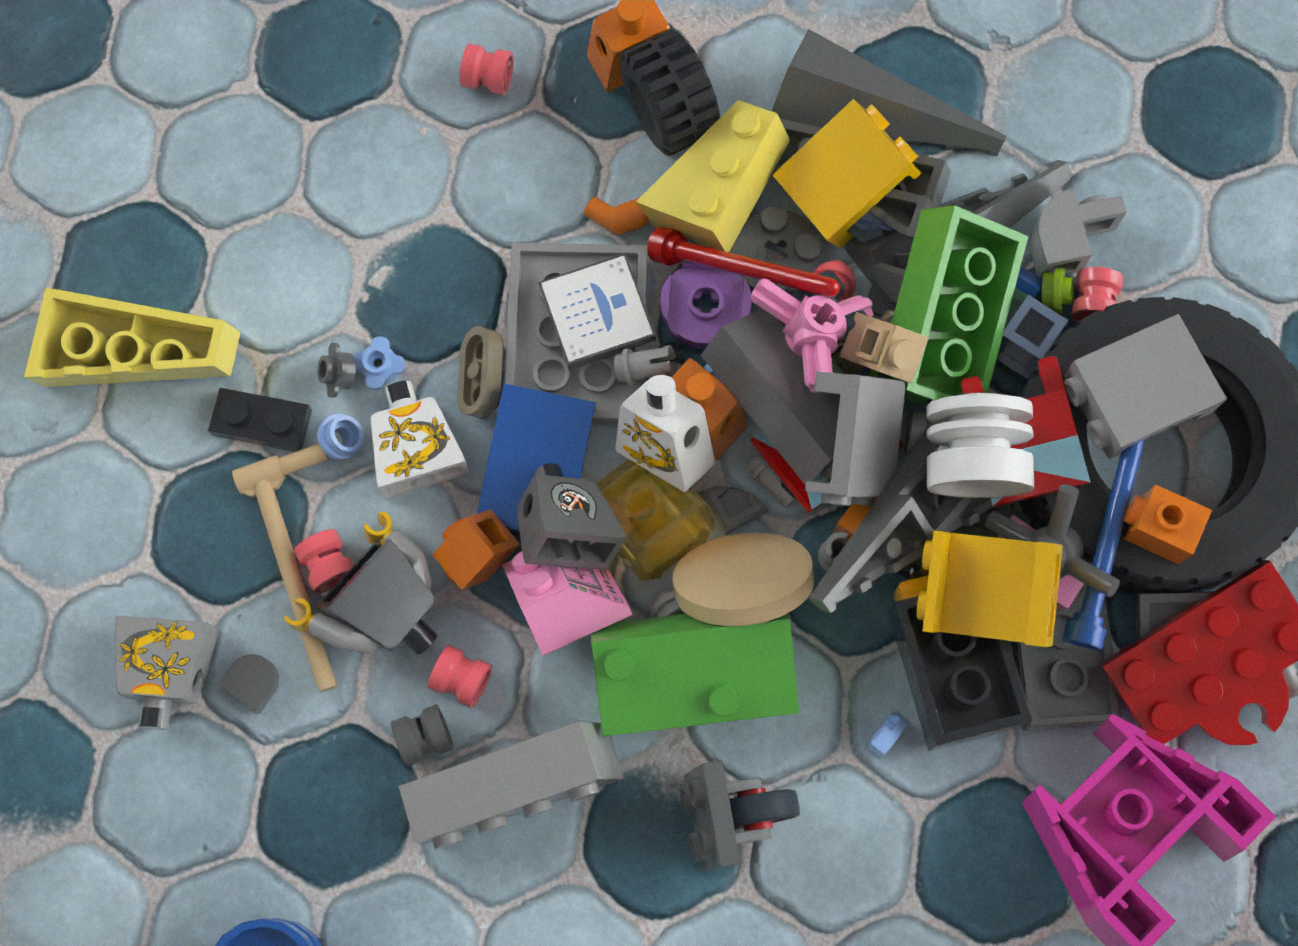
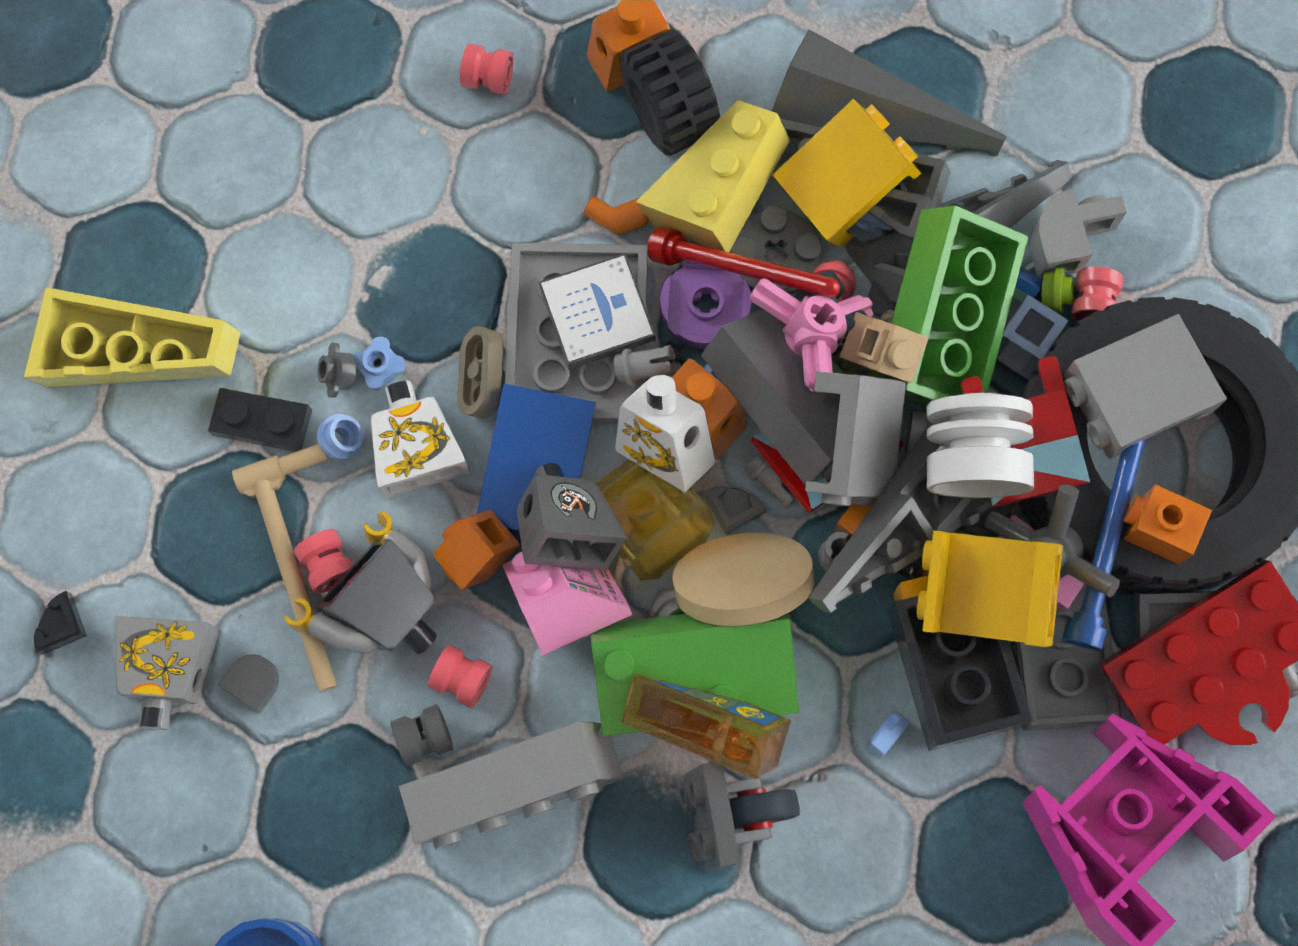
(59, 624): none -> black tile
(708, 724): none -> clear orange slope

